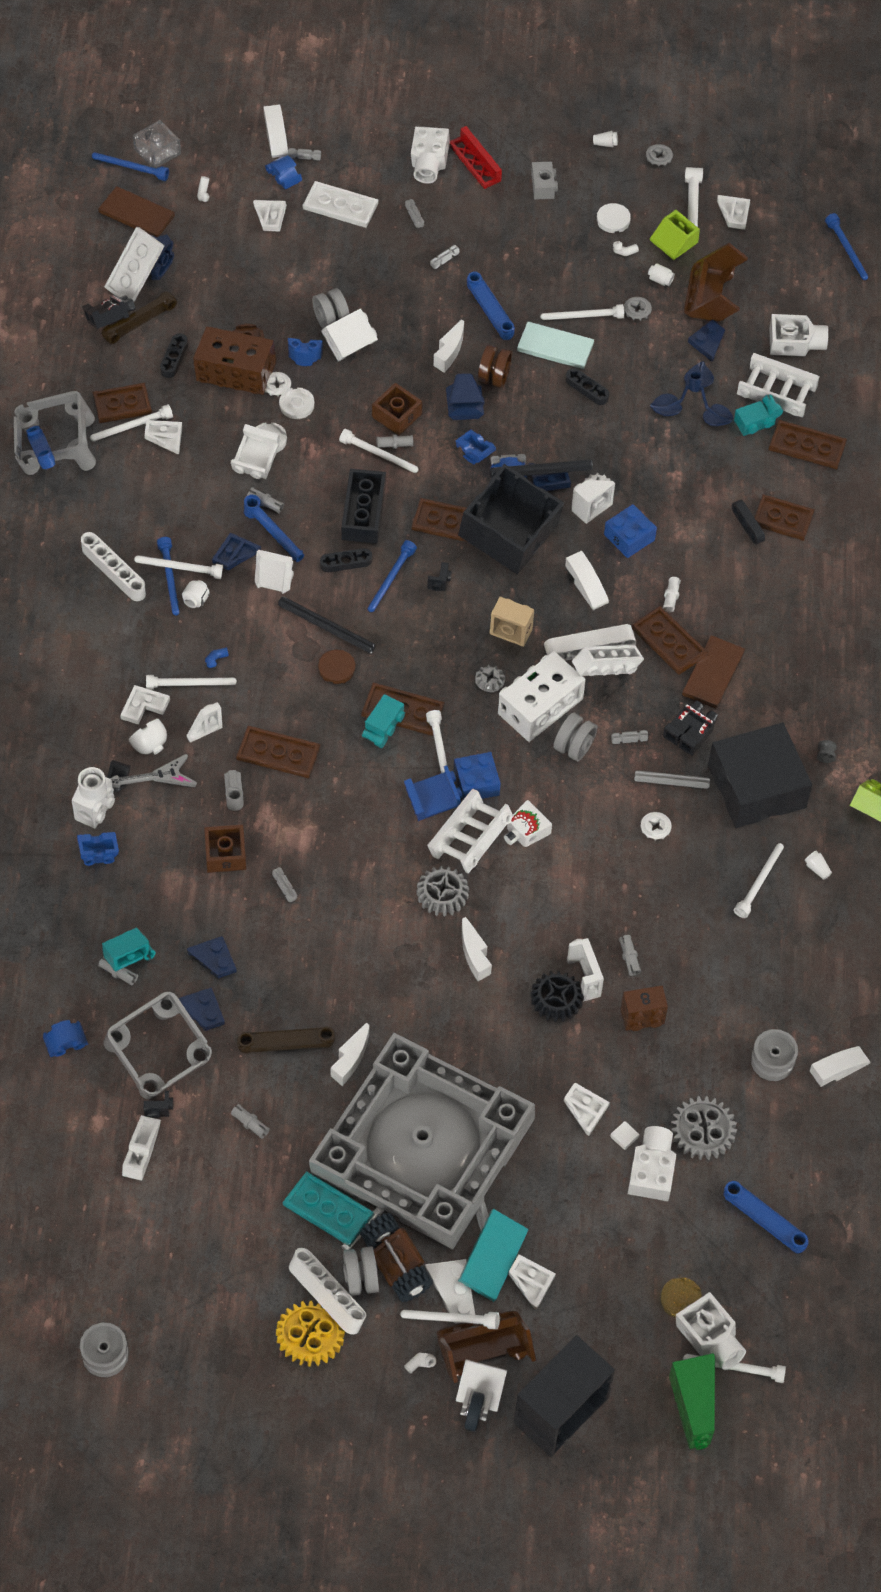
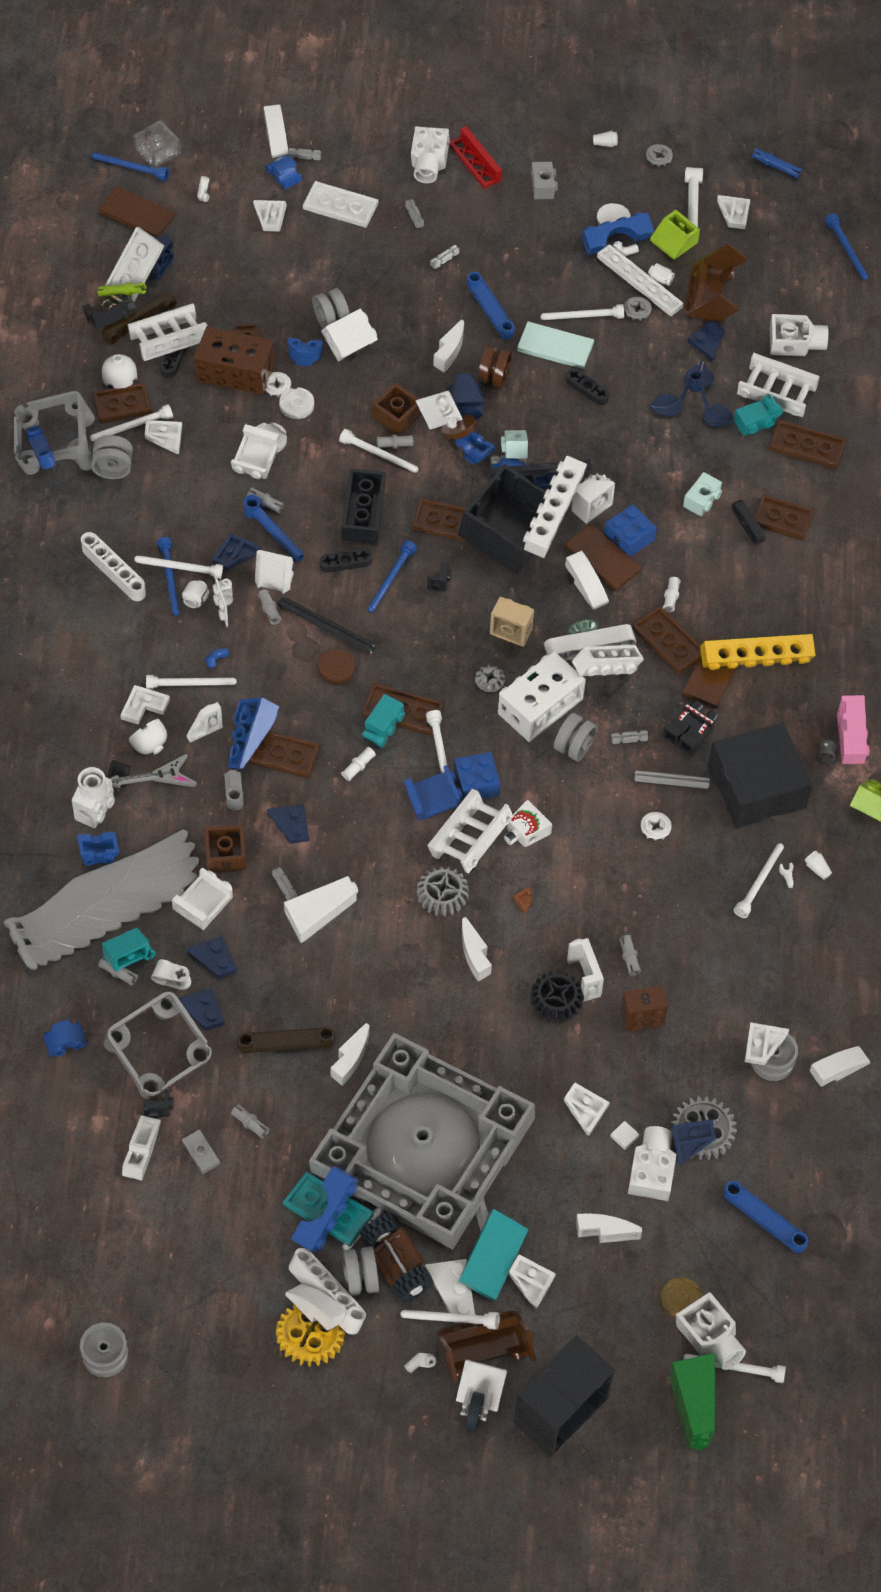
(104, 900): none -> light grey animal
(111, 457): none -> light grey wheel
(119, 371): none -> white cylinder
(125, 289): none -> lime pin
(171, 342): none -> white fence
(171, 975): none -> white piece
(201, 1151): none -> light grey plate
(203, 899): none -> white panel
(223, 597): none -> white hinge
(252, 721): none -> blue wedge
(269, 607): none -> light grey pin
(291, 822): none -> dark blue wing
(317, 1306): none -> white slope
(318, 907): none -> white slope
(339, 1188): none -> blue arch
(358, 763): none -> white pin
(439, 410): none -> white hinge
(463, 428): none -> reddish brown tile
(515, 444): none -> light aqua brick
(523, 899): none -> dark orange tile
(538, 543): none -> white brick
(582, 626): none -> sand green gear
(604, 556): none -> reddish brown tile
(607, 1228): none -> white slope
(637, 227): none -> blue arch
(640, 280): none -> white plate
(692, 1138): none -> dark blue wing
(702, 494): none -> light aqua brick
(763, 1042): none -> white wing
(770, 159): none -> blue pin
(787, 874): none -> white piece
(802, 643): none -> yellow brick
(852, 730): none -> bright pink wedge

